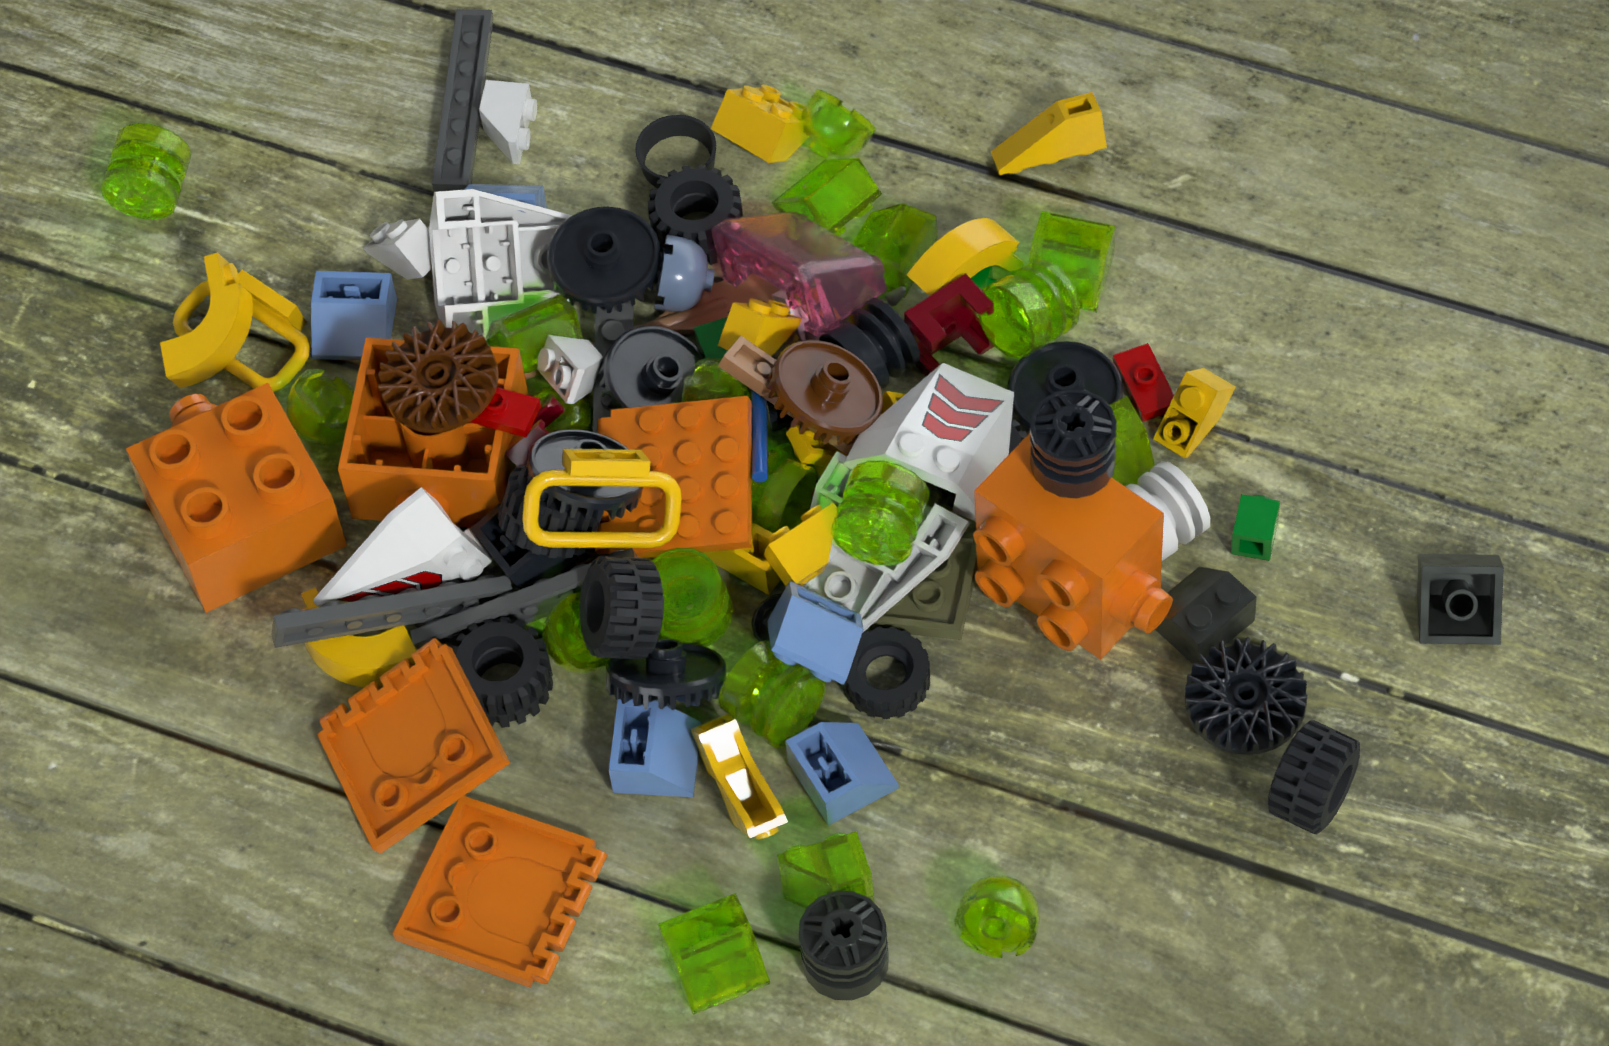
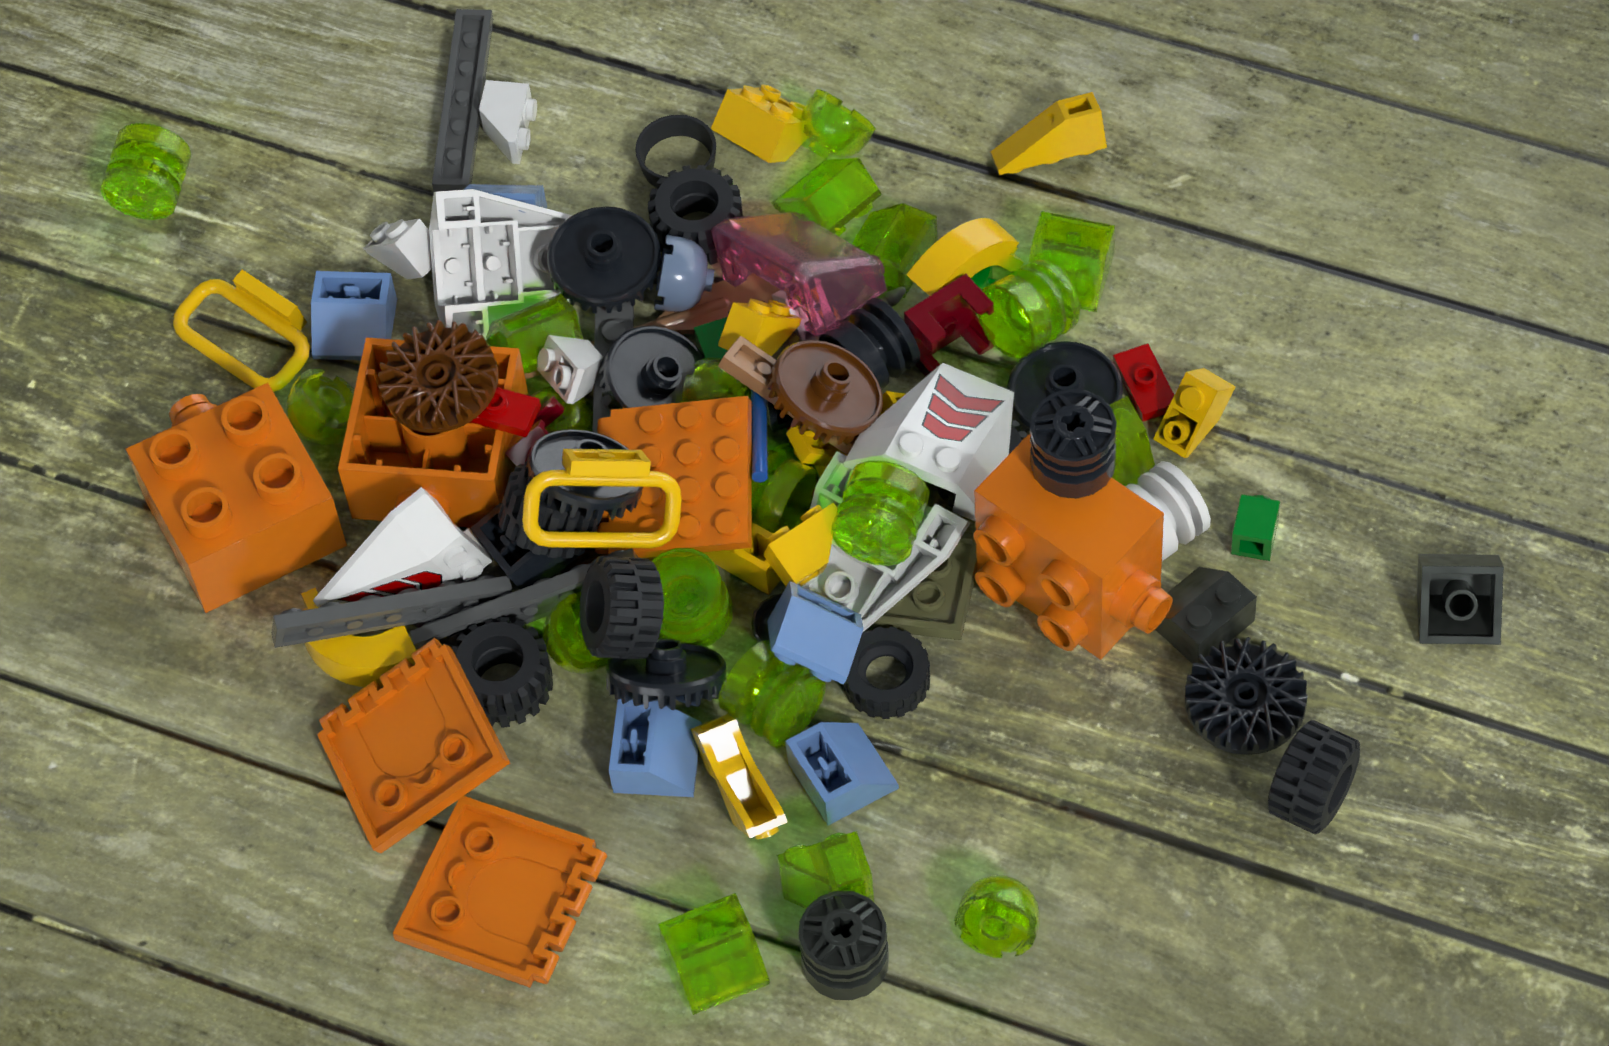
(219, 335): yellow arch -> none

